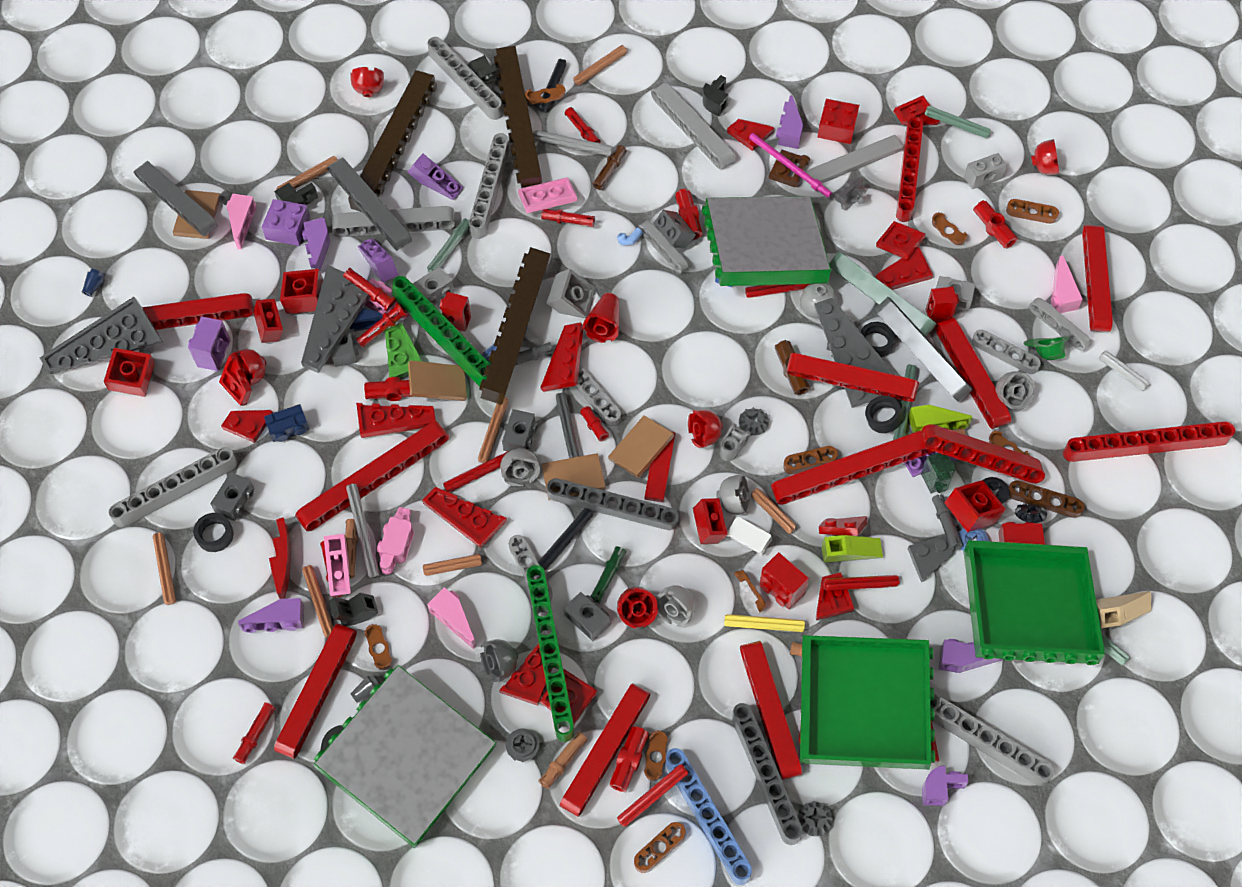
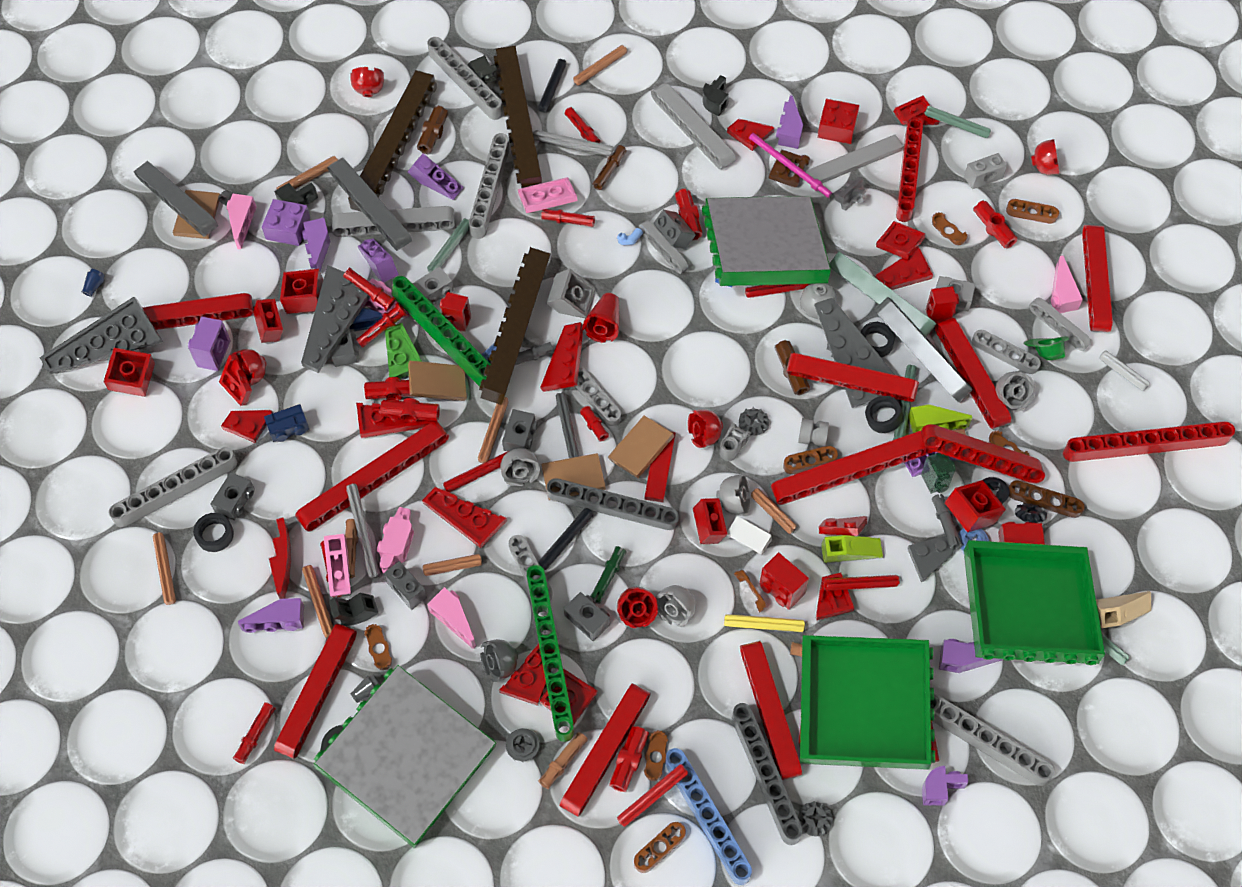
(405, 585): none -> dark grey brick
(410, 410): none -> red piece
(432, 129): none -> reddish brown piece
(556, 94): dark orange piece -> none
(813, 432): none -> light grey wheel

